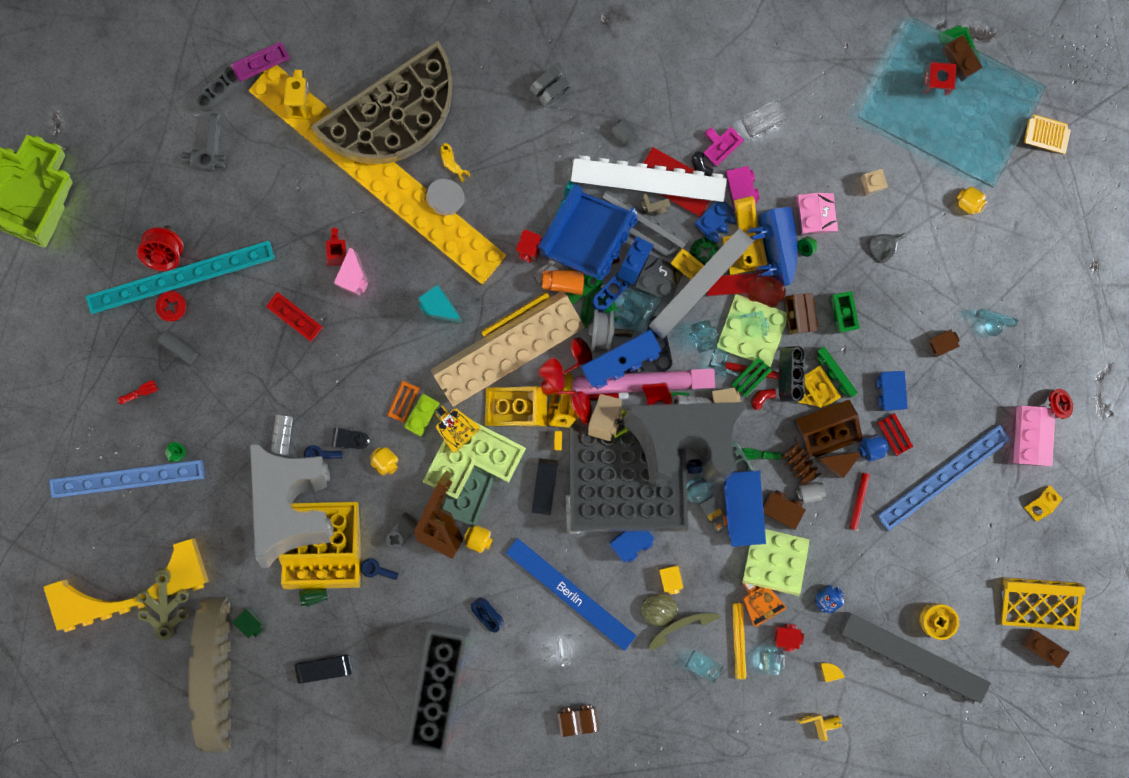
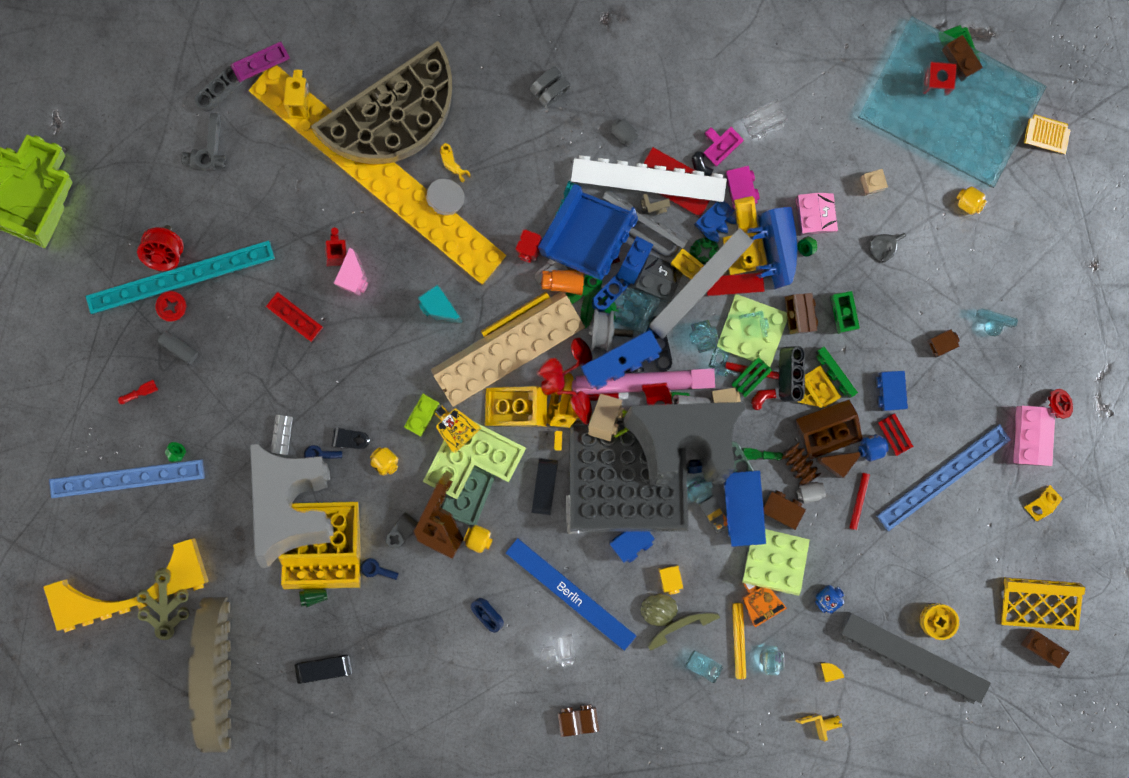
(249, 623): dark green brick -> none
(409, 407): orange tile -> none
(438, 688): dark grey brick -> none
(766, 290): clear red dish -> none
(788, 637): red brick -> none

